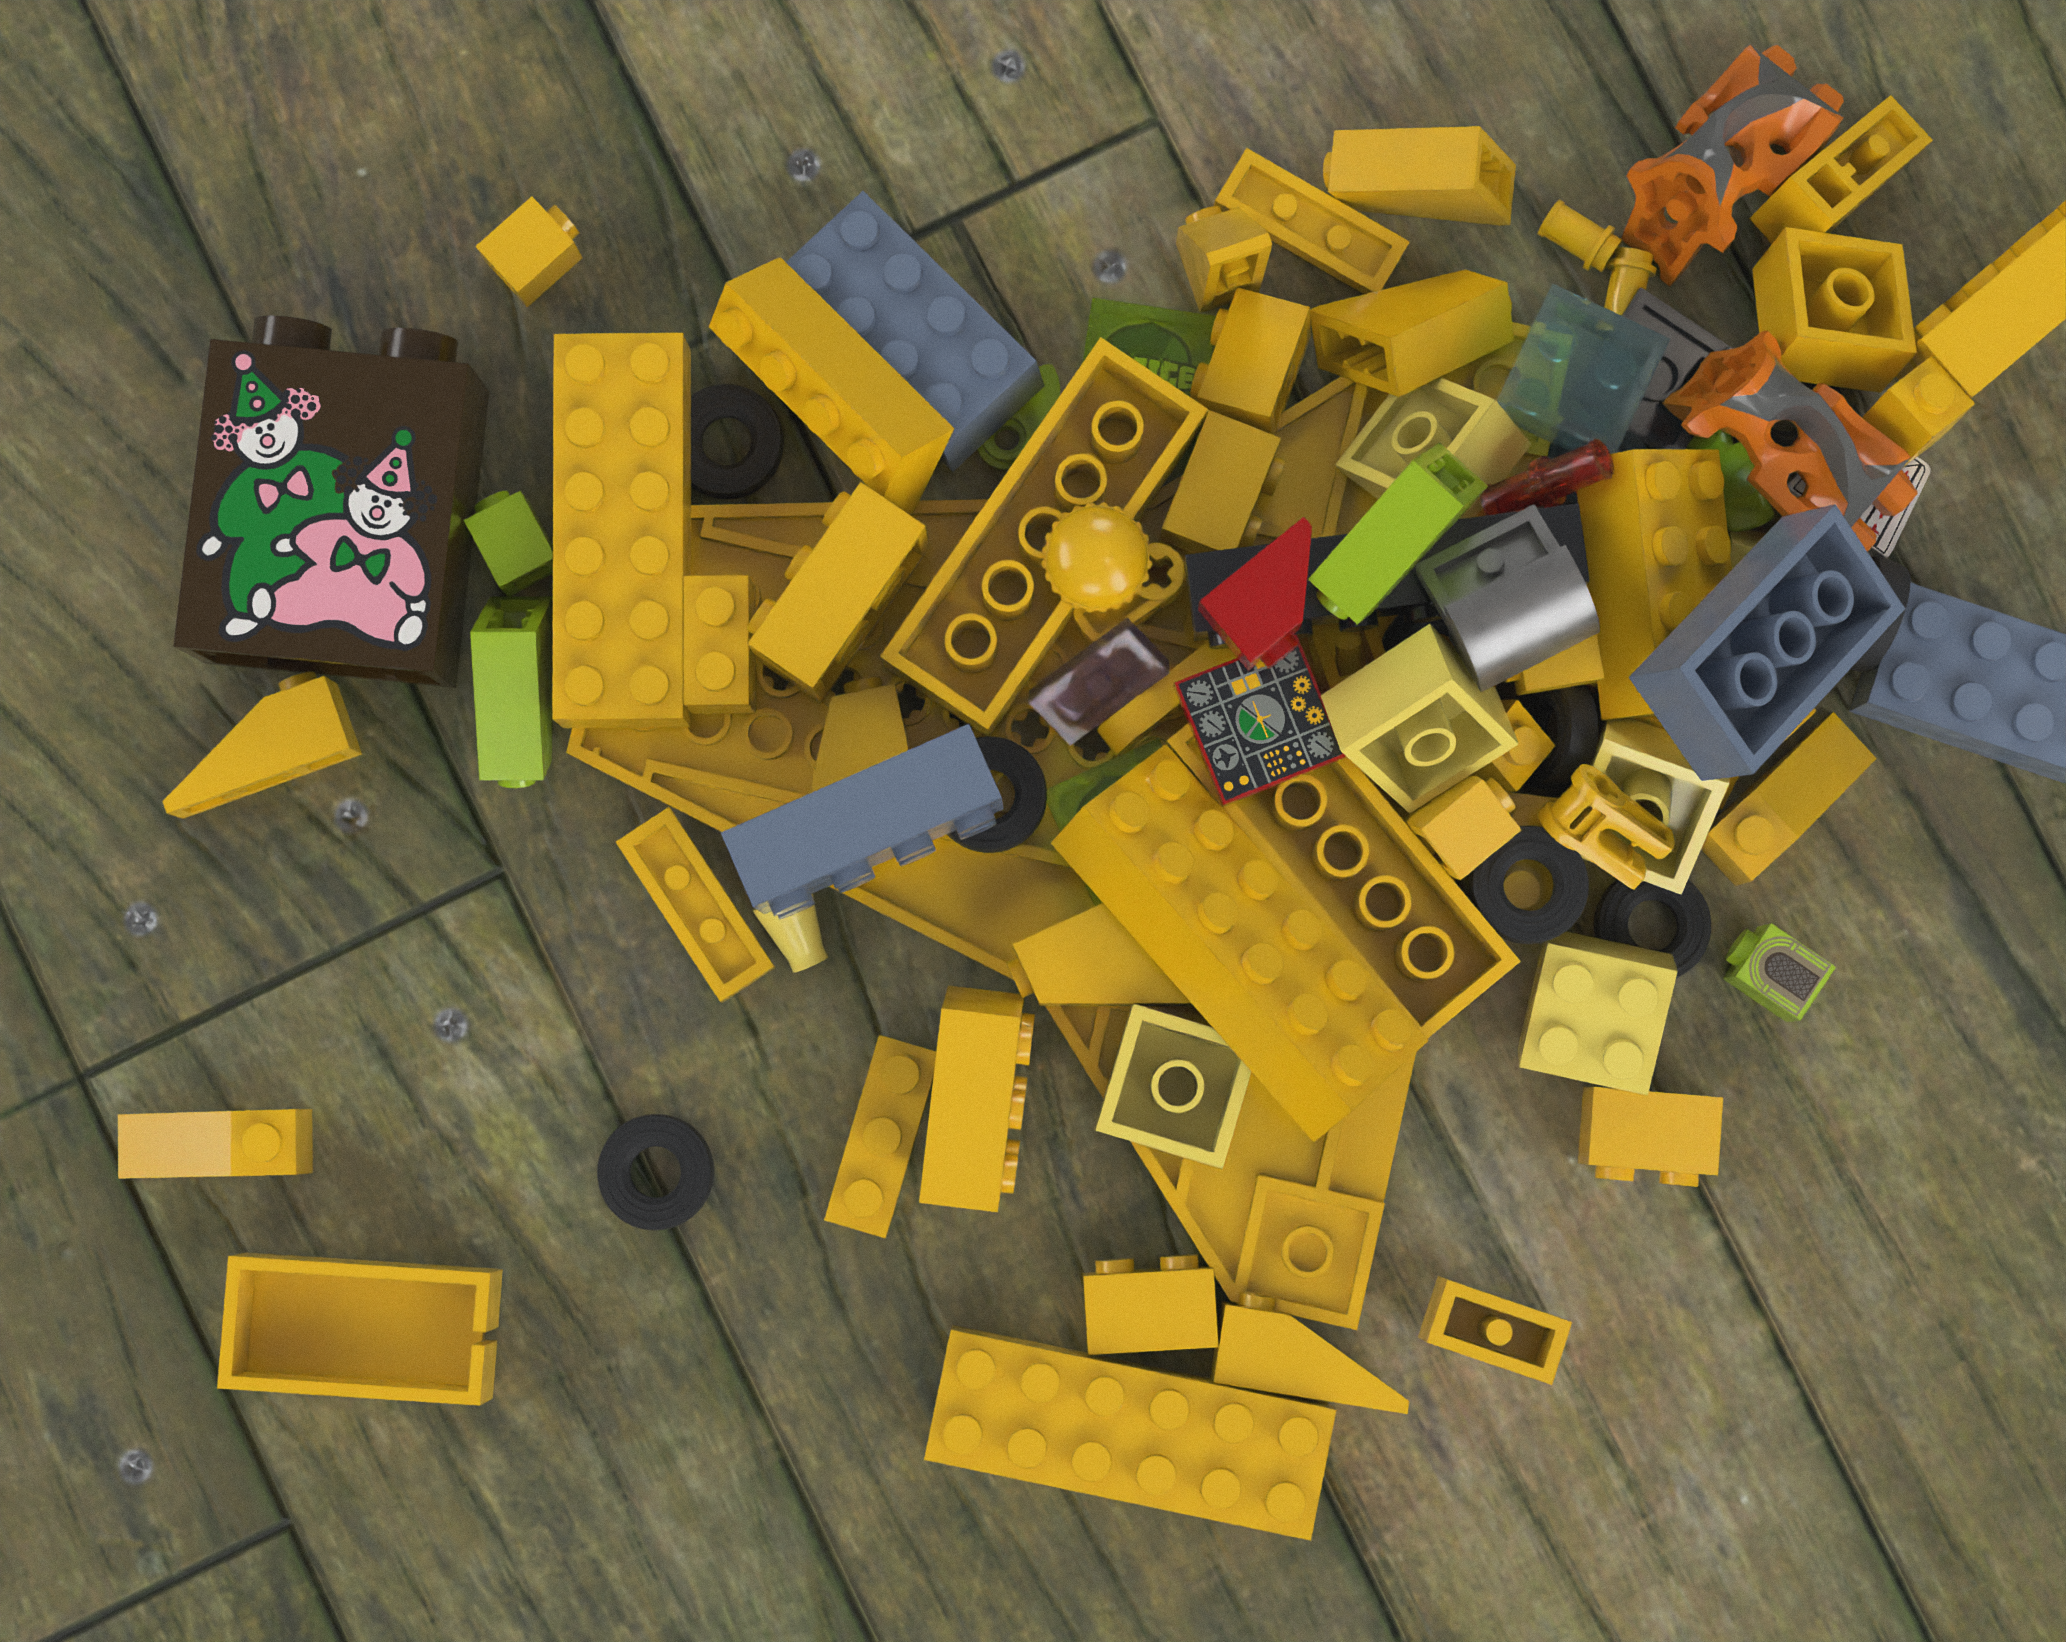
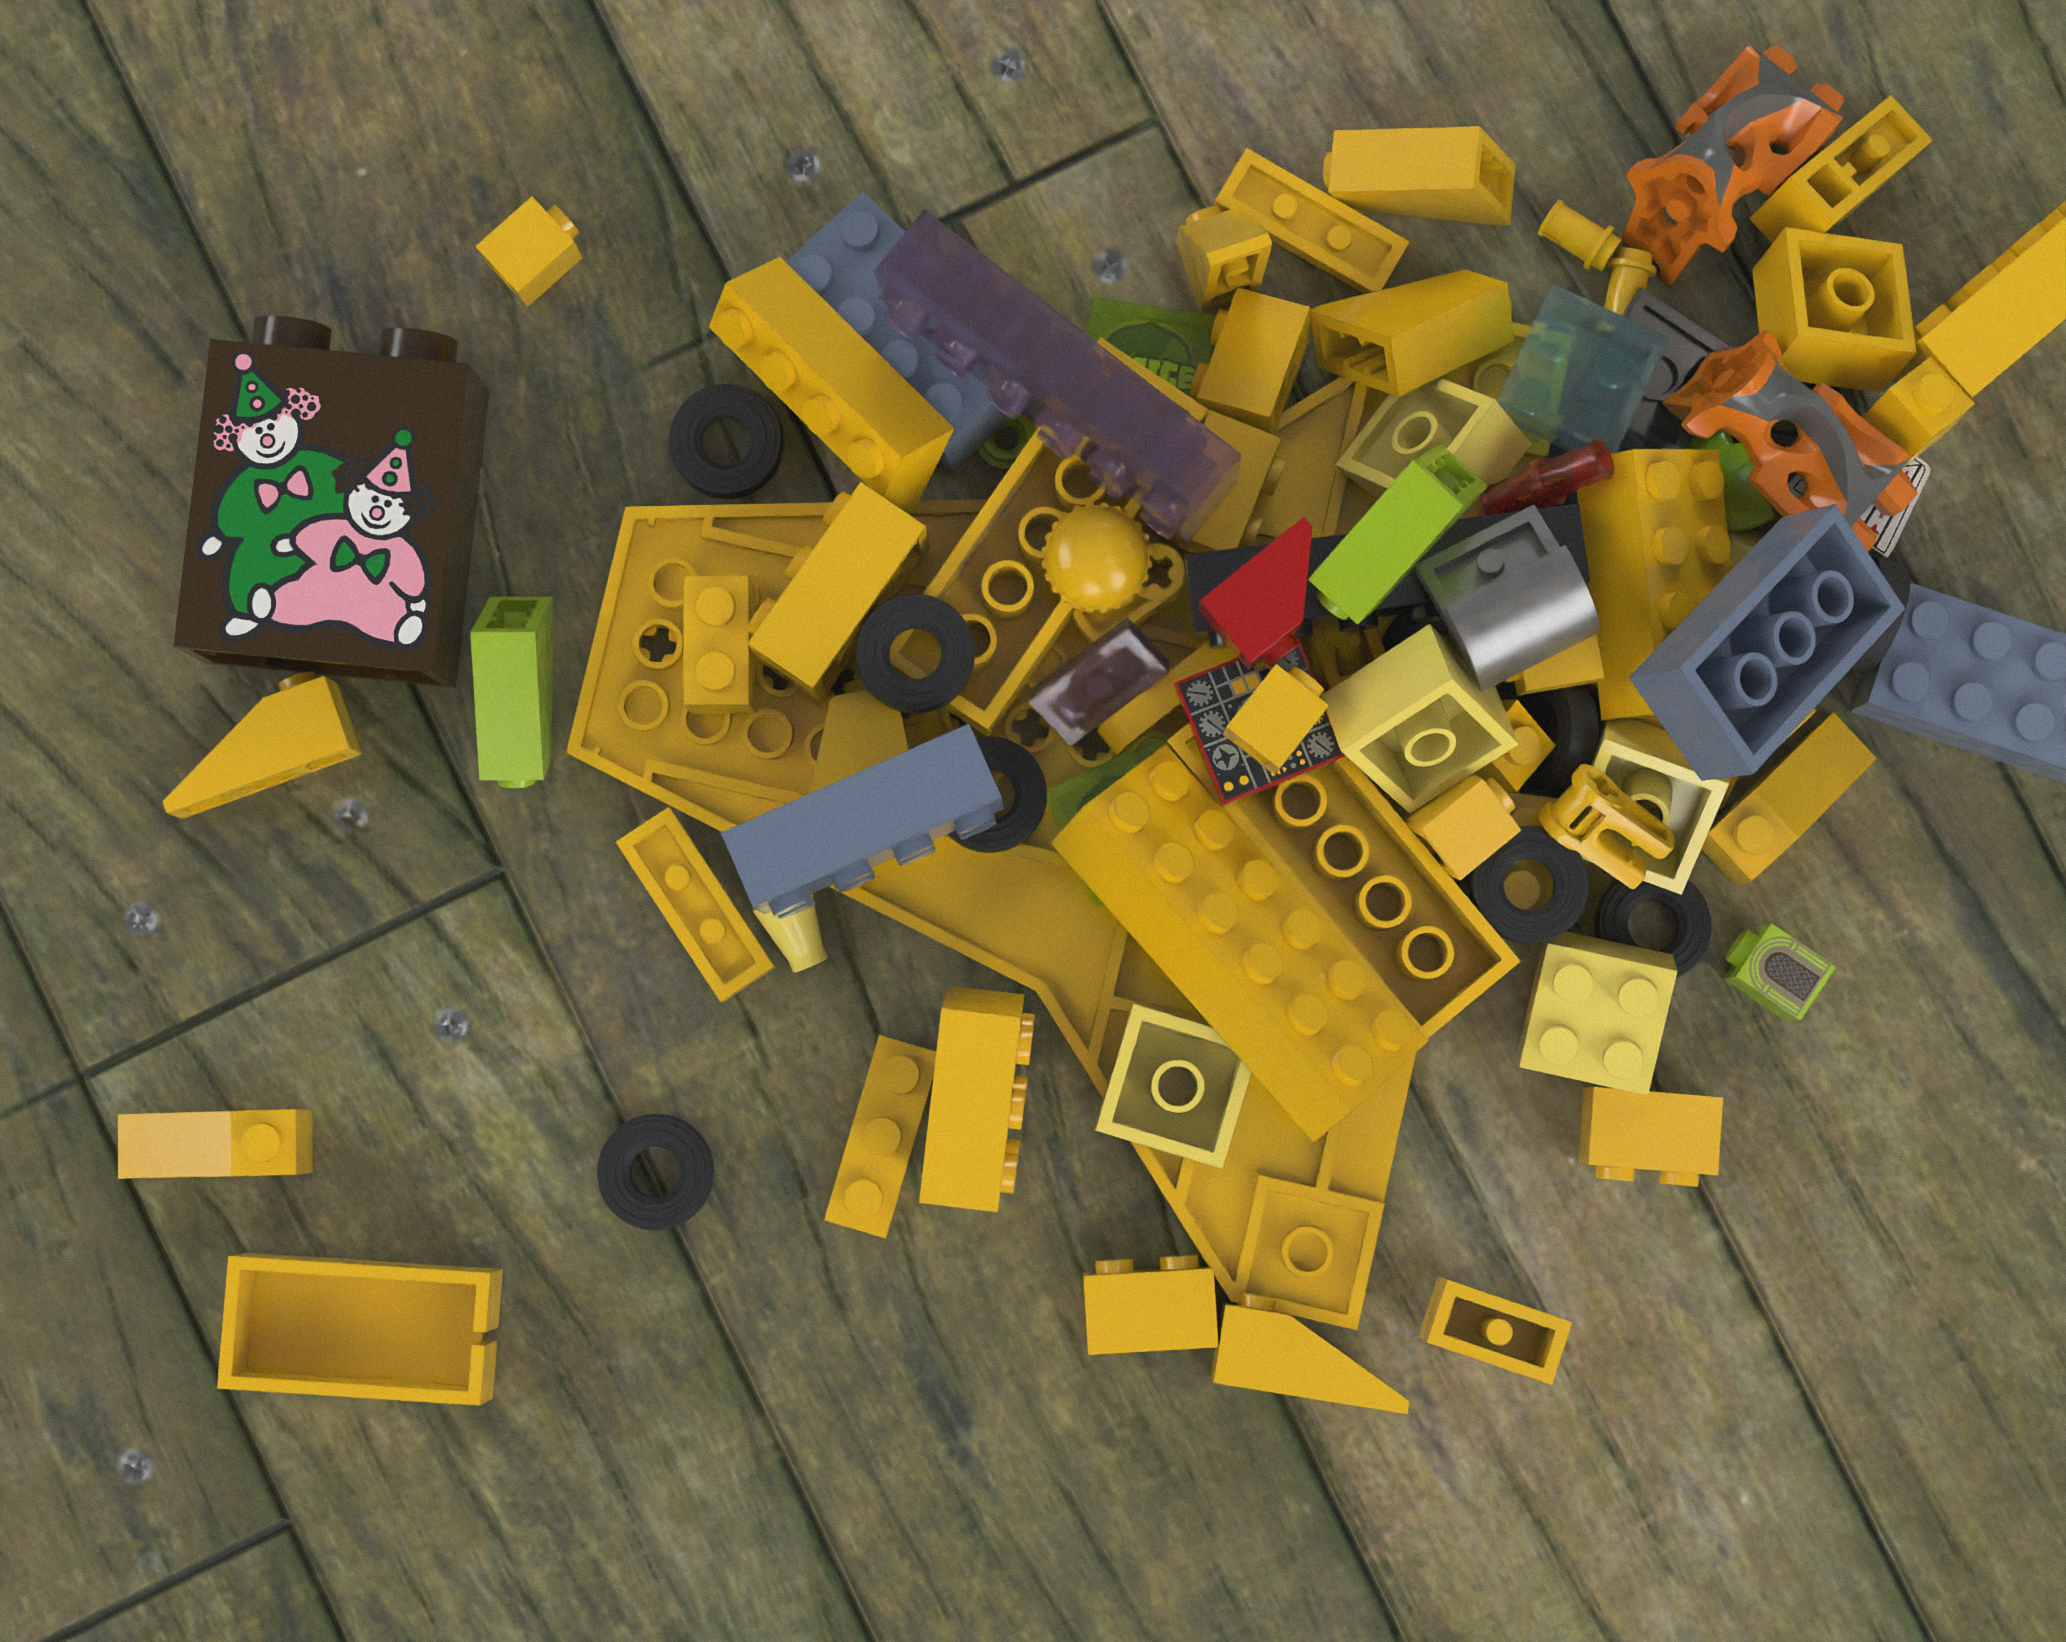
(511, 541): lime brick -> none
(620, 528): yellow brick -> none
(907, 613): none -> black tyre
(1055, 378): none -> clear purple brick
(1090, 964): yellow slope -> none
(1130, 1432): yellow brick -> none
(1277, 716): none -> yellow brick

